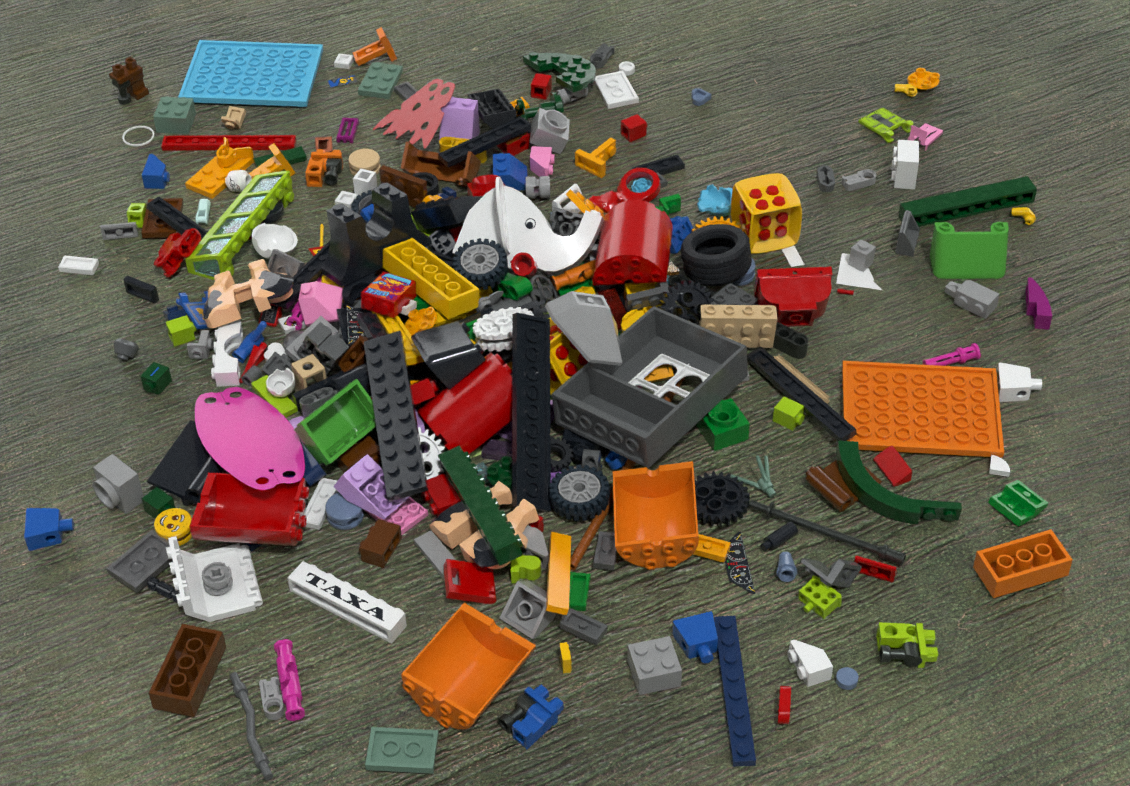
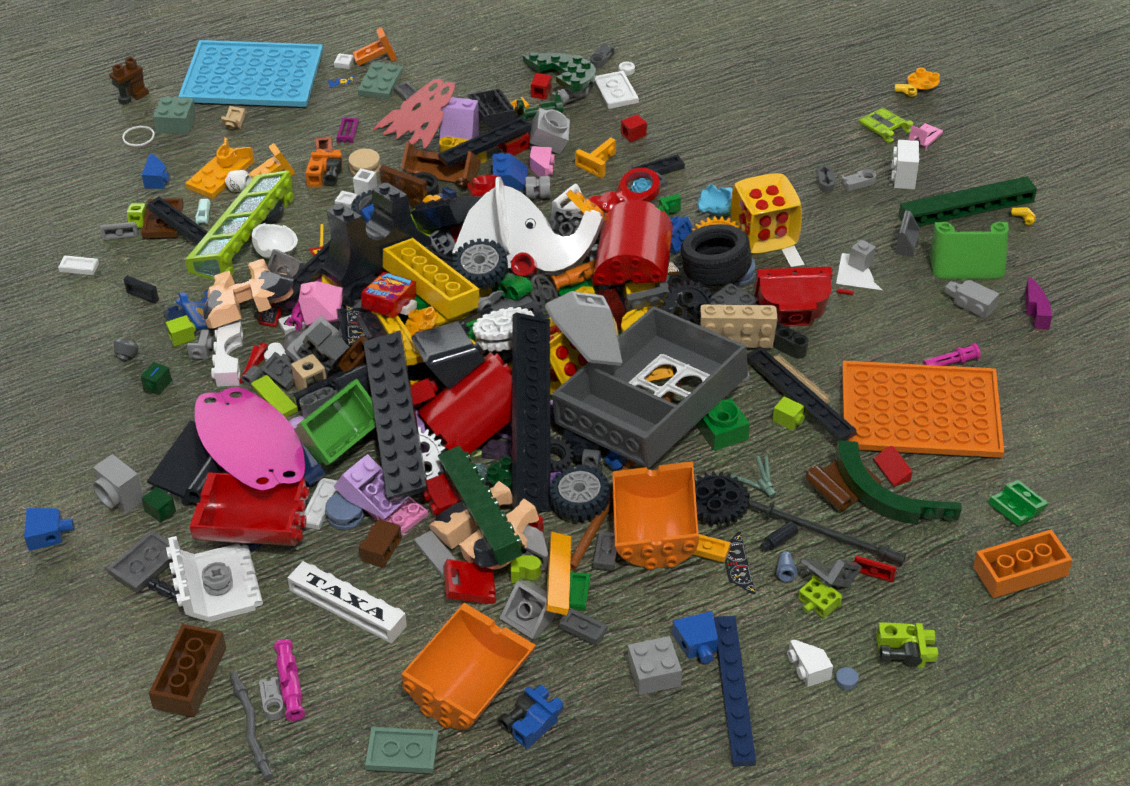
(174, 523): yellow head -> none
(176, 249): red piece -> none
(213, 142): red tile -> none
(253, 338): blue piece -> none
(281, 383): white hair -> none
(292, 155): dark green tile -> none
(357, 452): reddish brown brick -> none
(565, 658): yellow tile -> none
(700, 96): sand blue tile -> none
(784, 705): red beam -> none
(998, 466): white tile -> none
(1015, 383): white torso -> none

